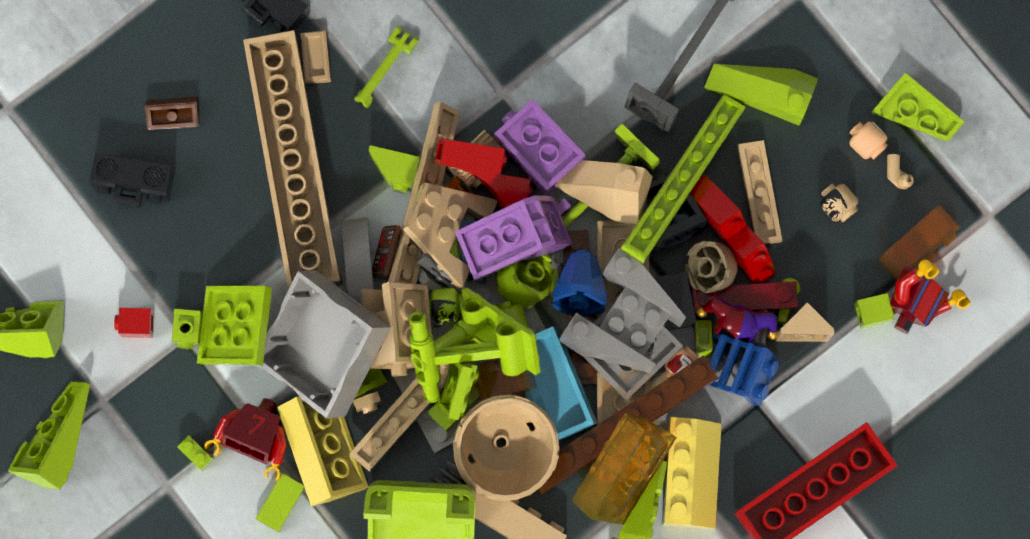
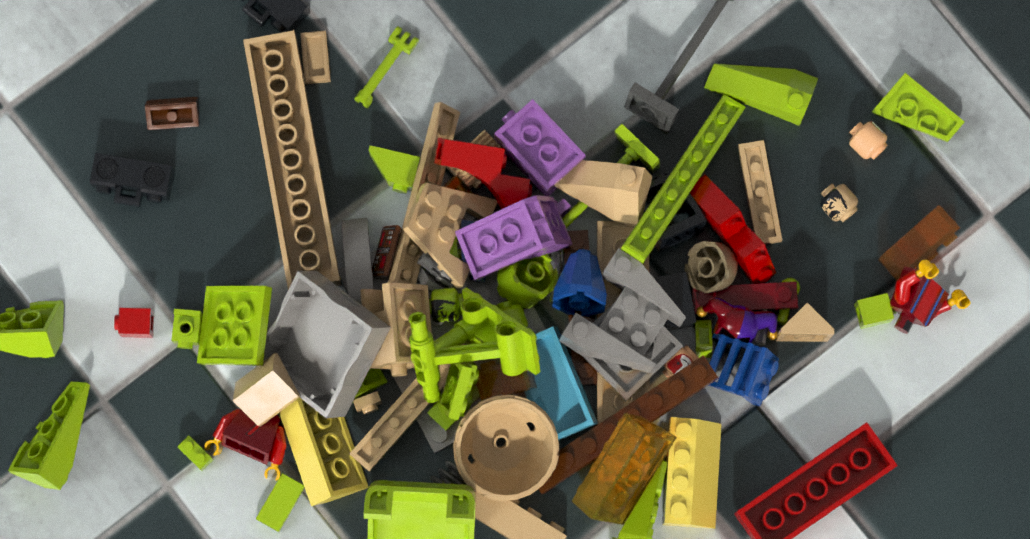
(265, 390): none -> slope
(896, 175): tan arm -> none

